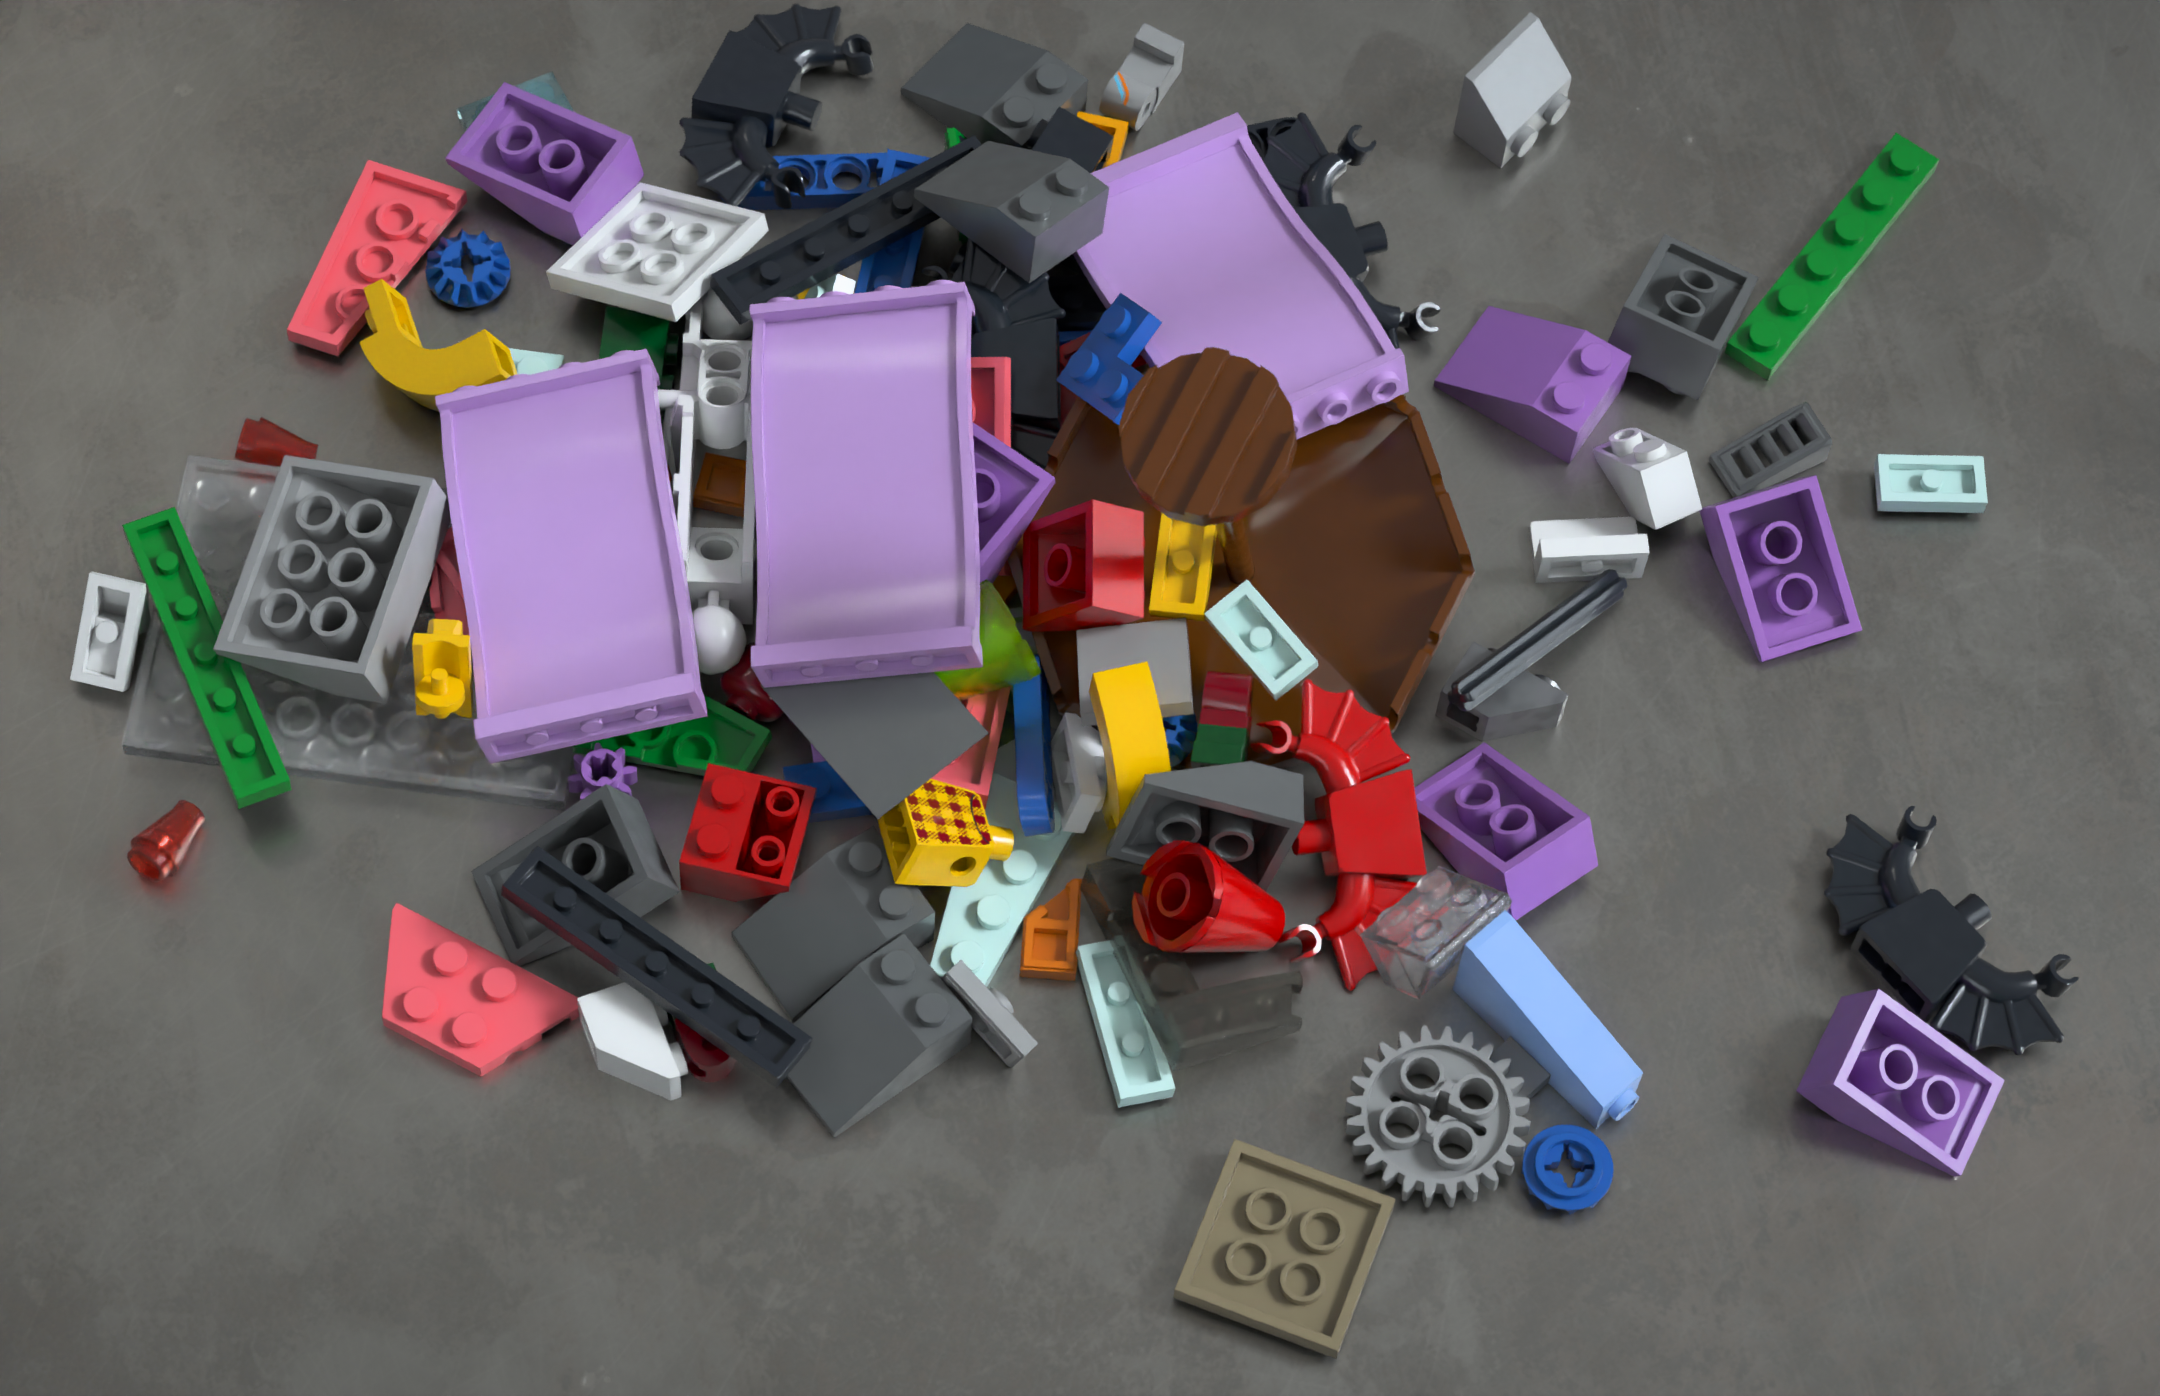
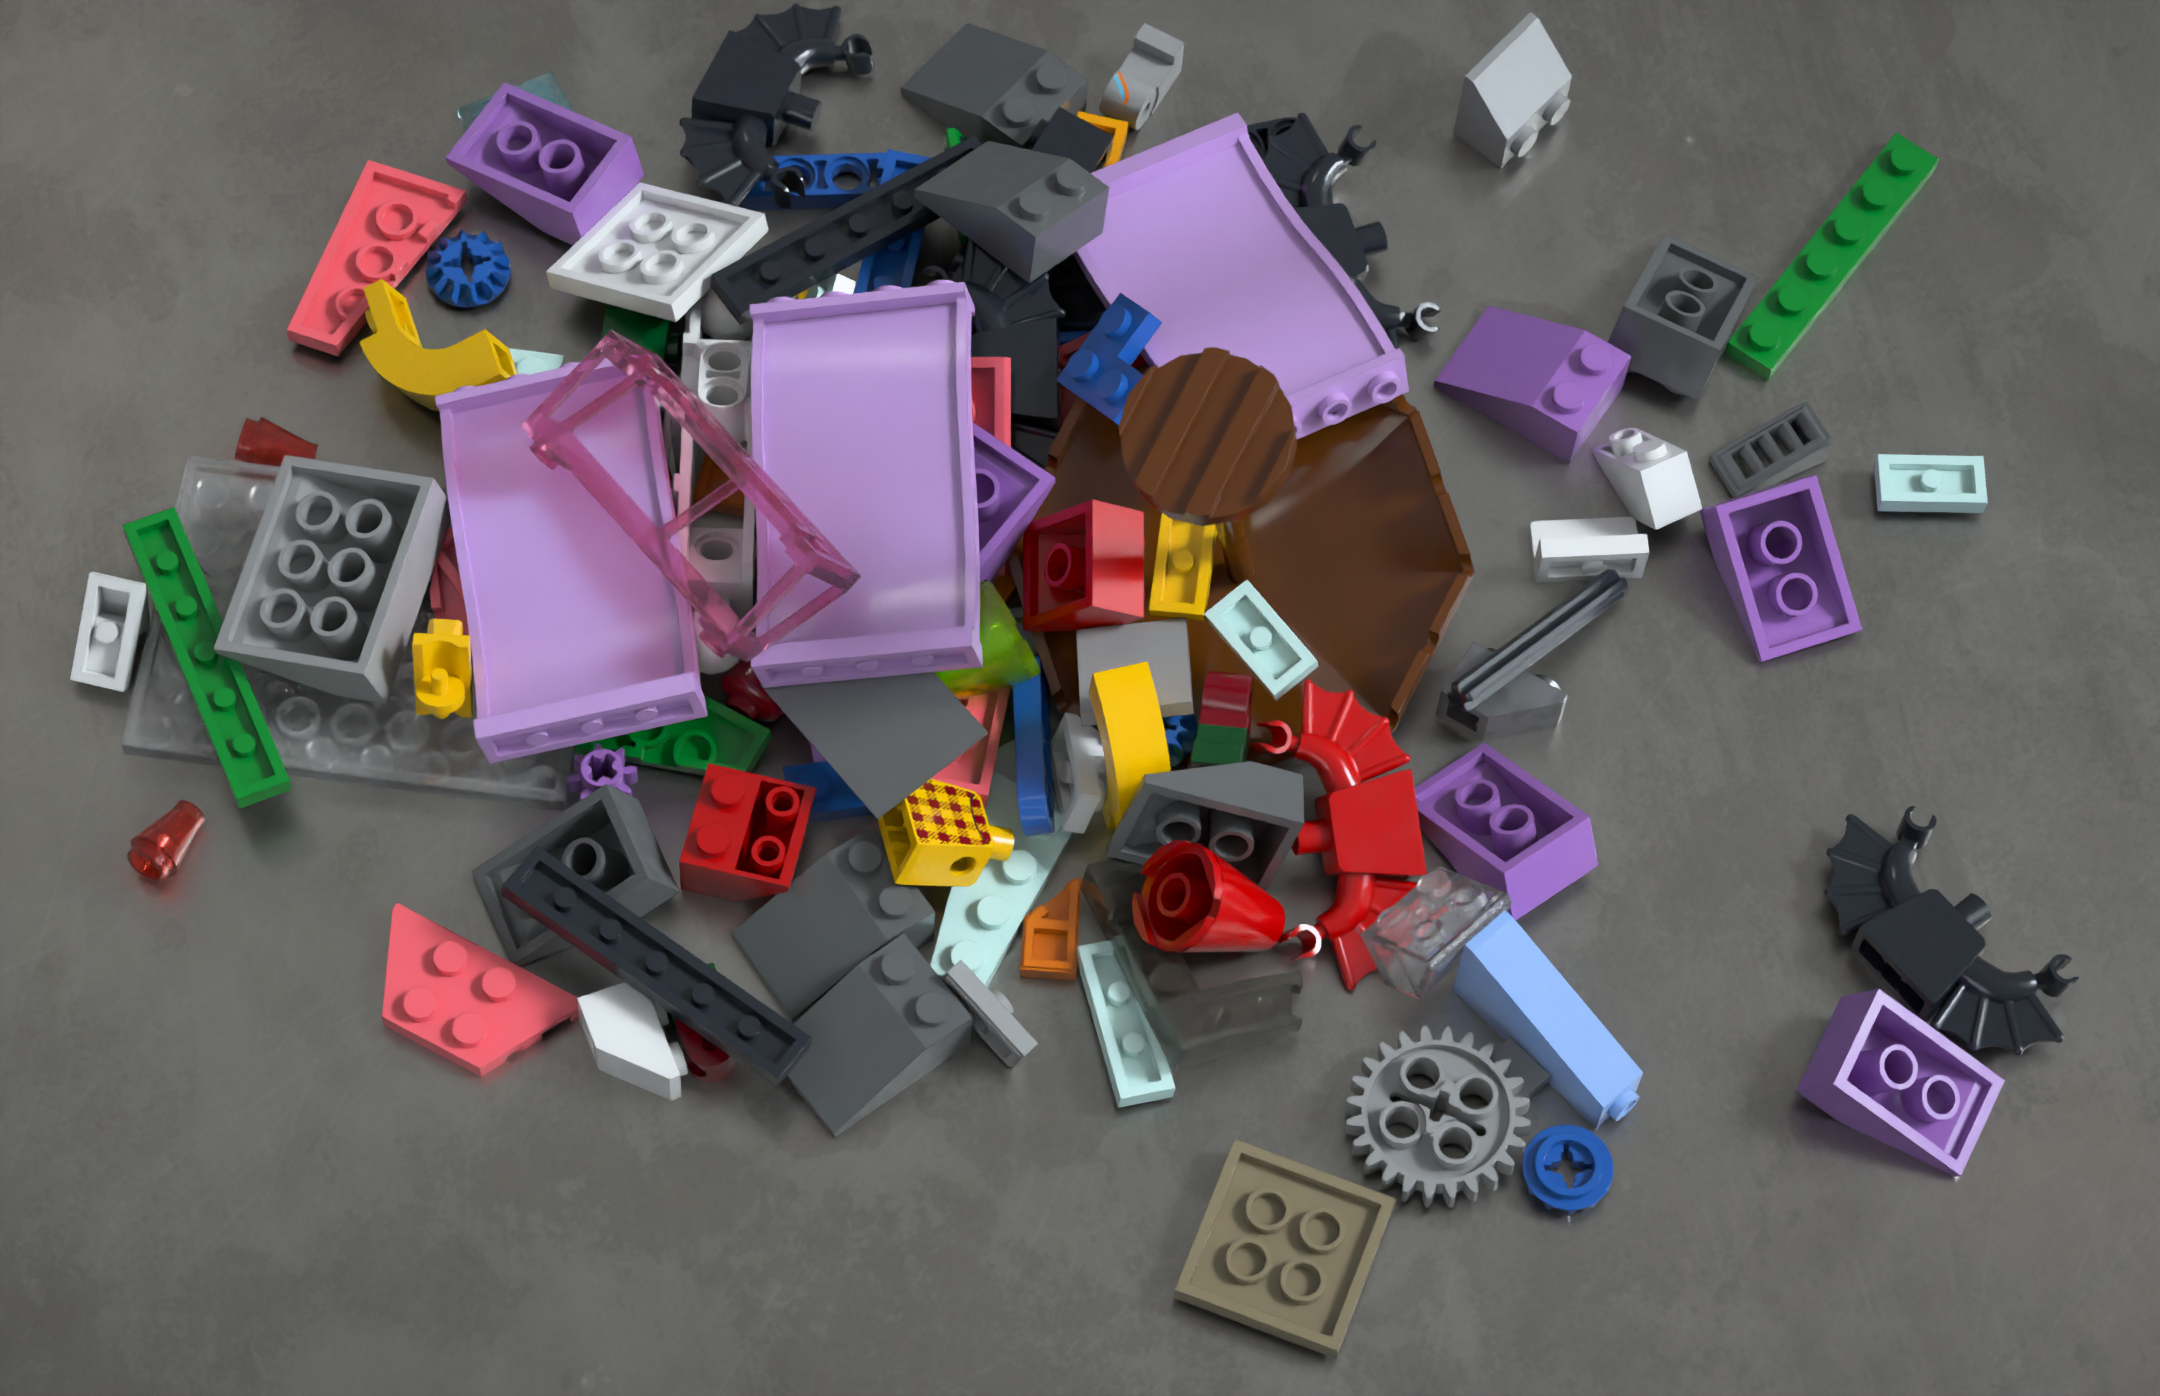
(805, 544): none -> clear pink windscreen

